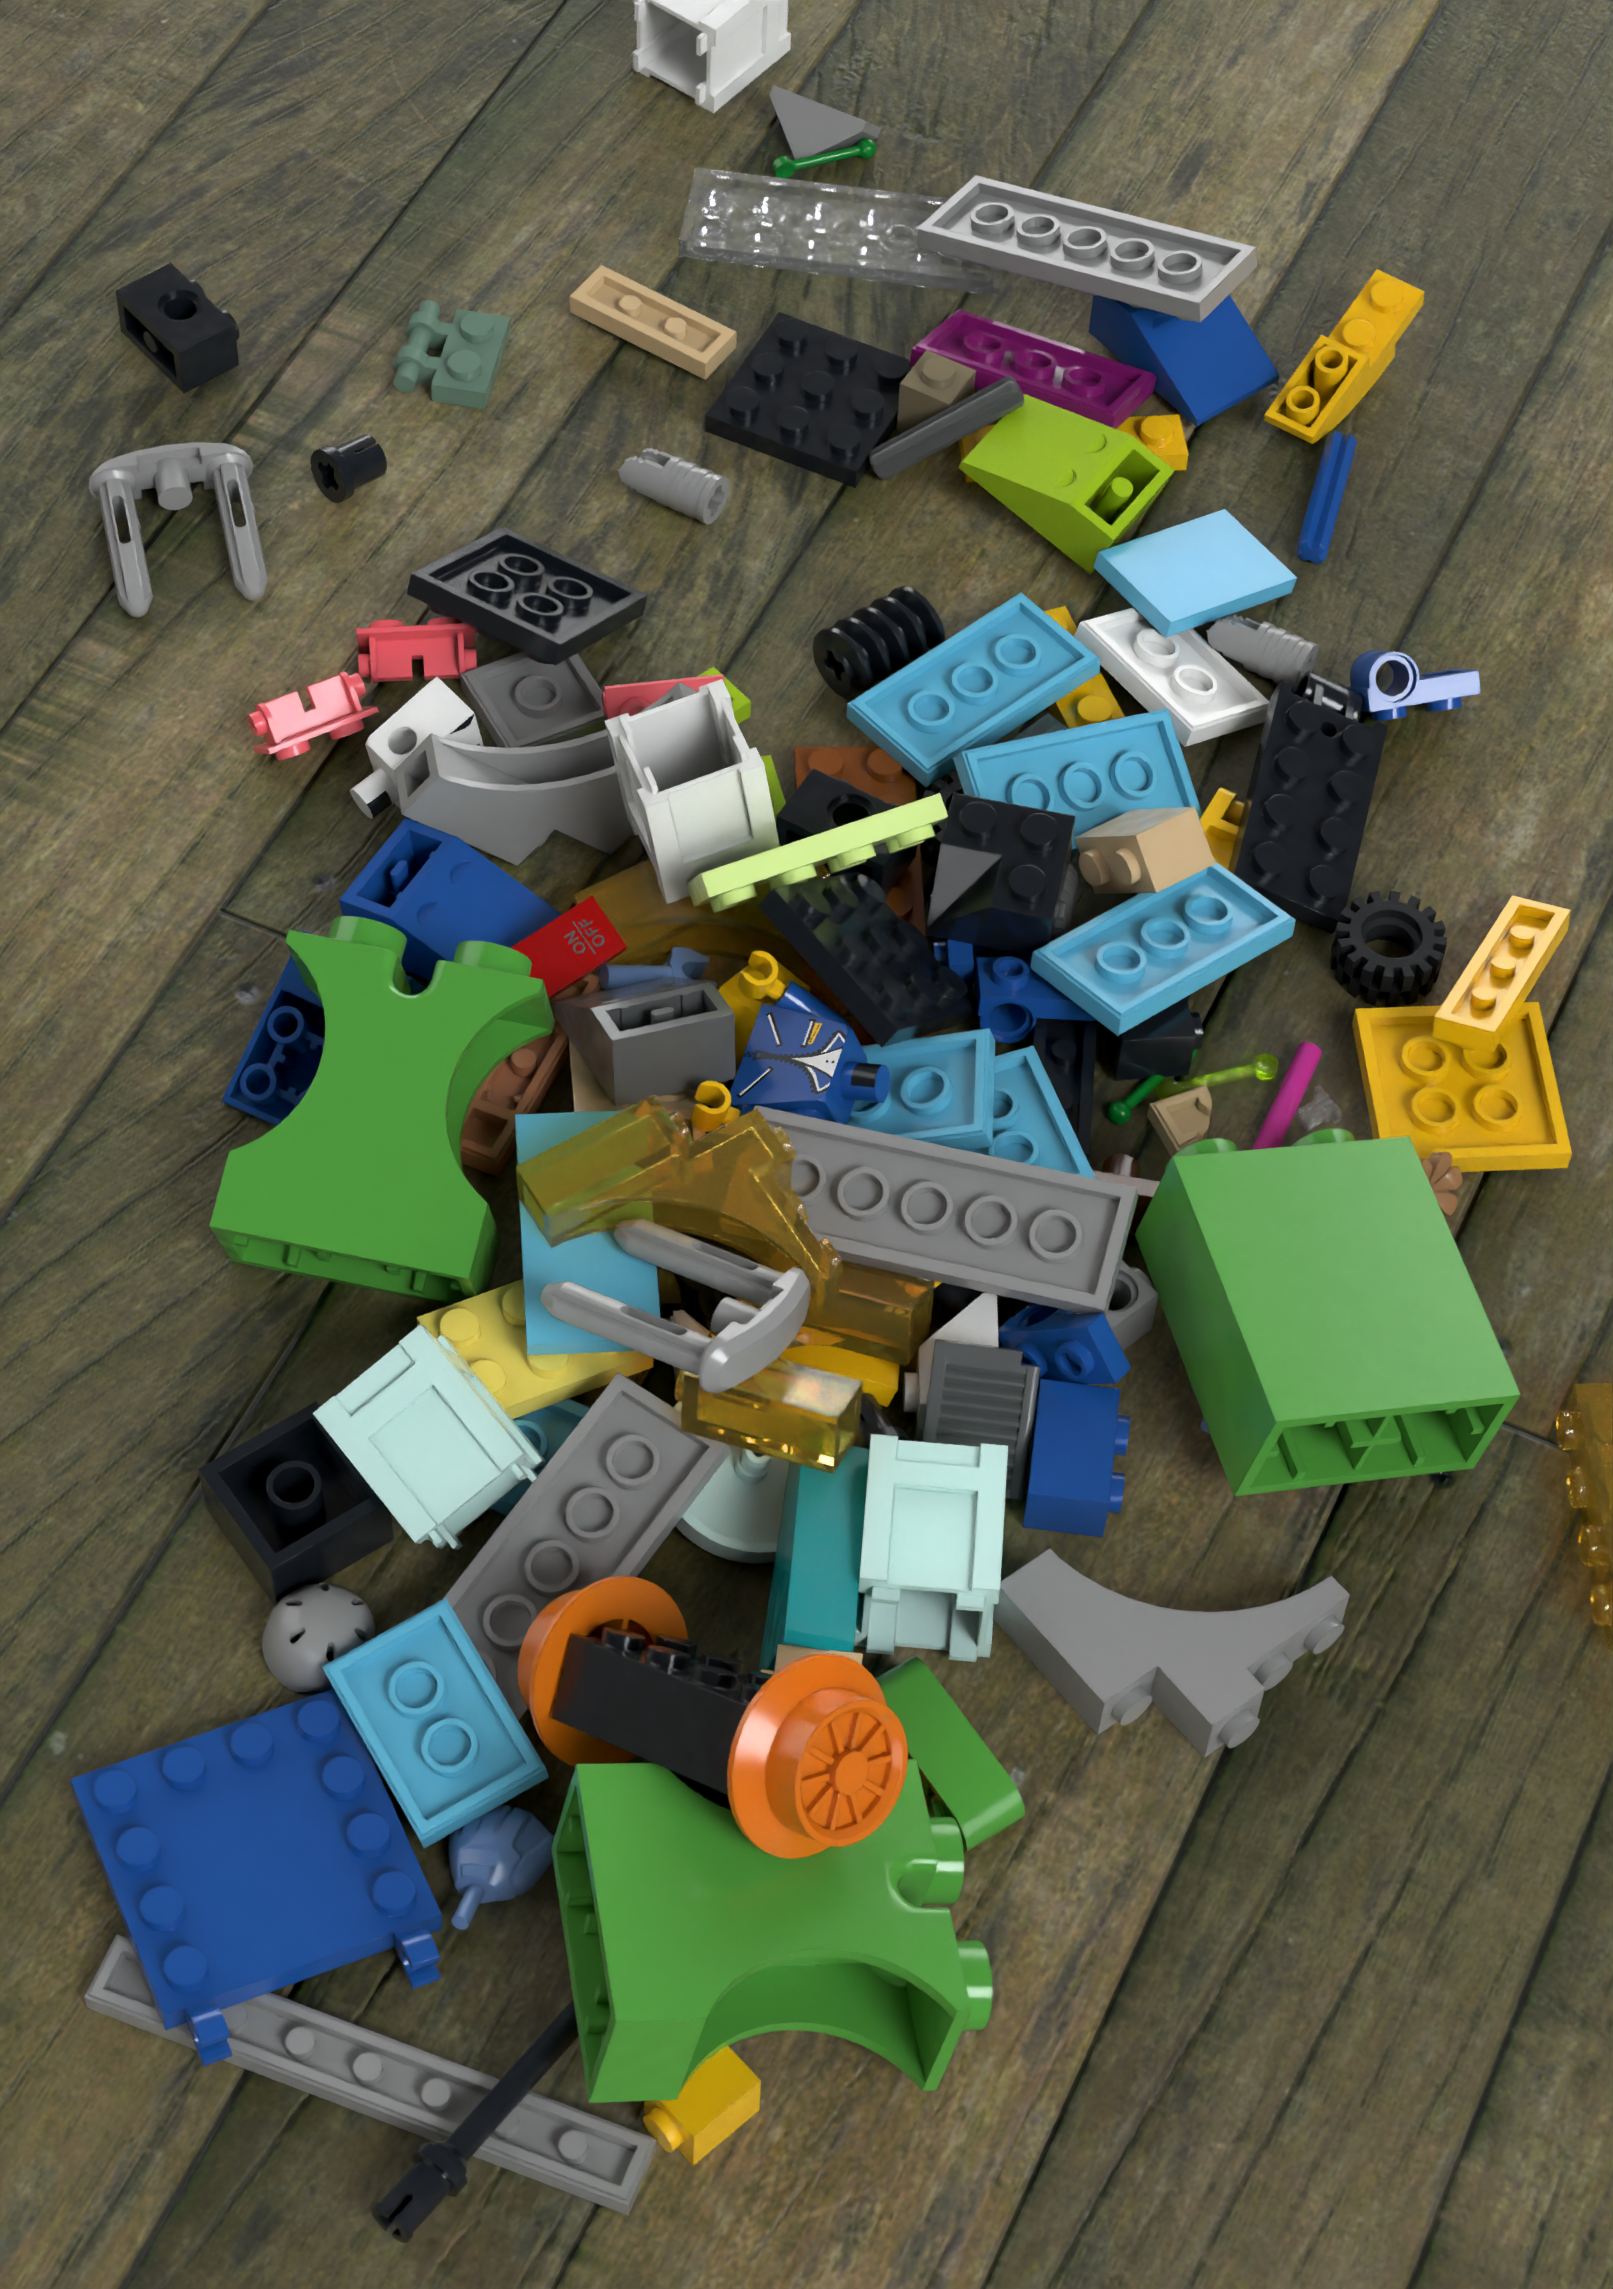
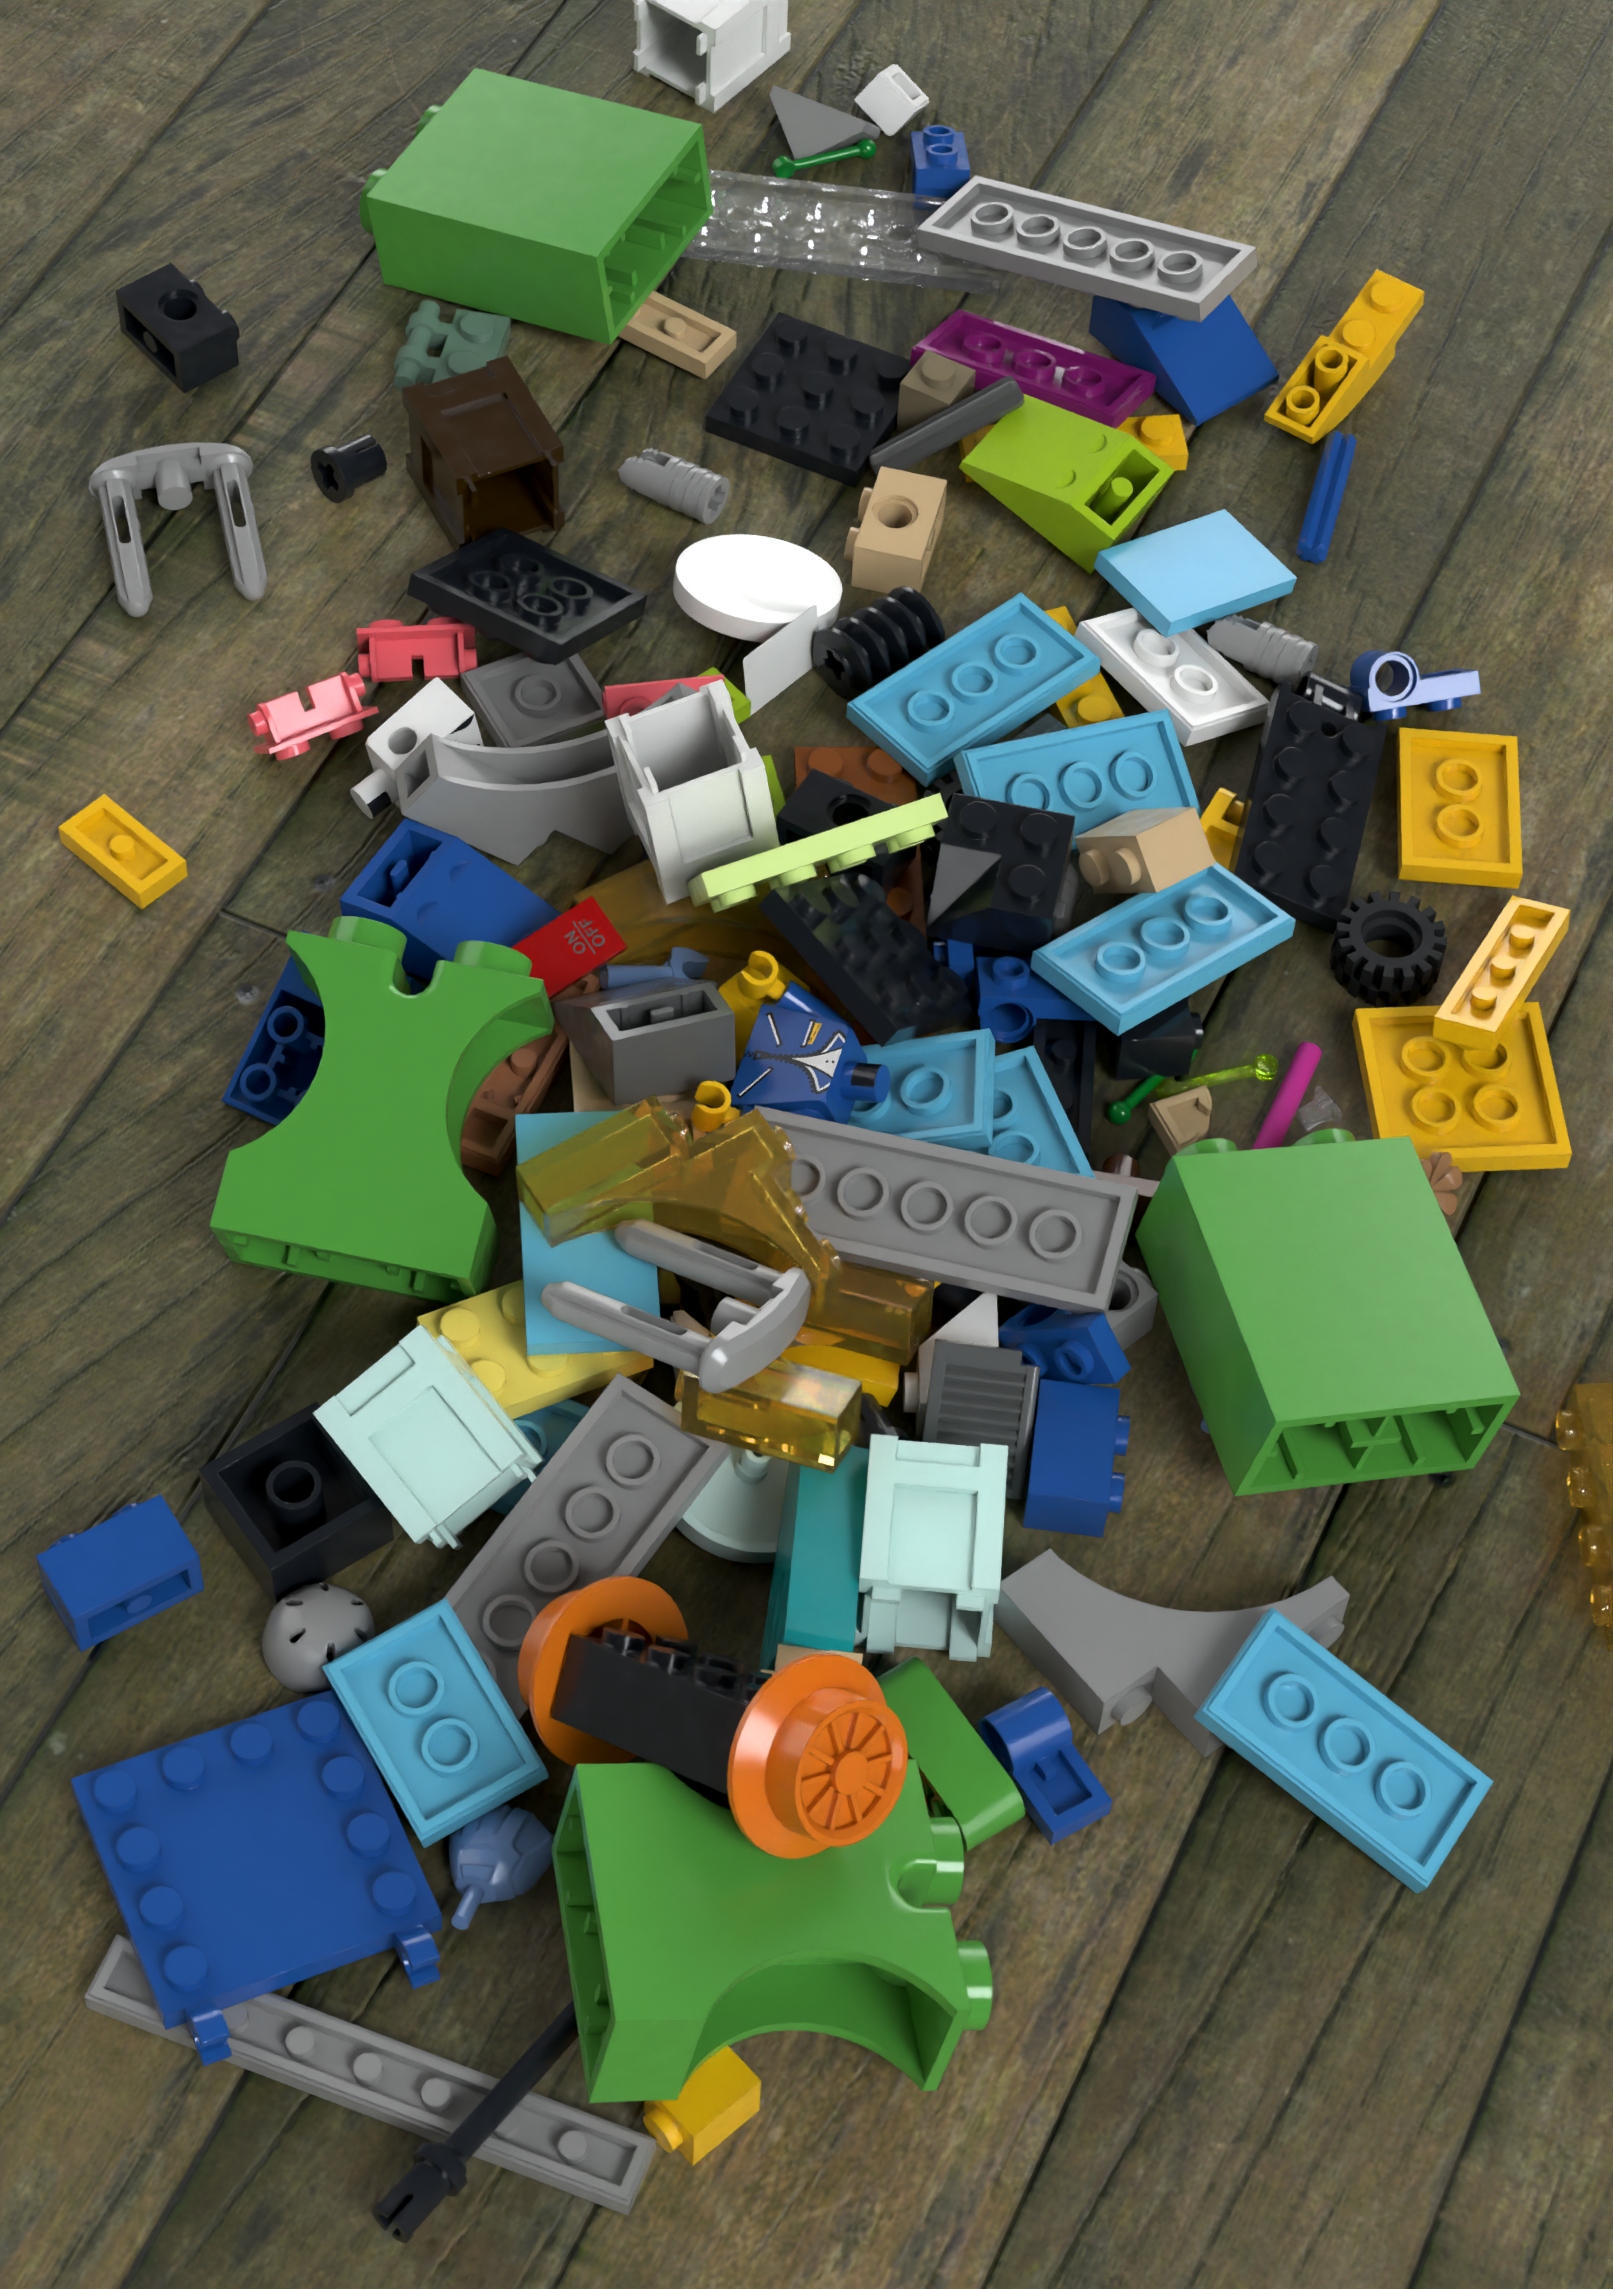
(120, 1572): none -> blue brick
(123, 851): none -> yellow plate
(484, 454): none -> dark brown container
(539, 204): none -> bright green brick
(754, 585): none -> white piece
(780, 660): none -> white sticker
(892, 99): none -> white slope
(896, 531): none -> tan brick
(938, 161): none -> blue plate
(1037, 1752): none -> blue plate
(1344, 1750): none -> medium azure tile
(1458, 808): none -> yellow plate

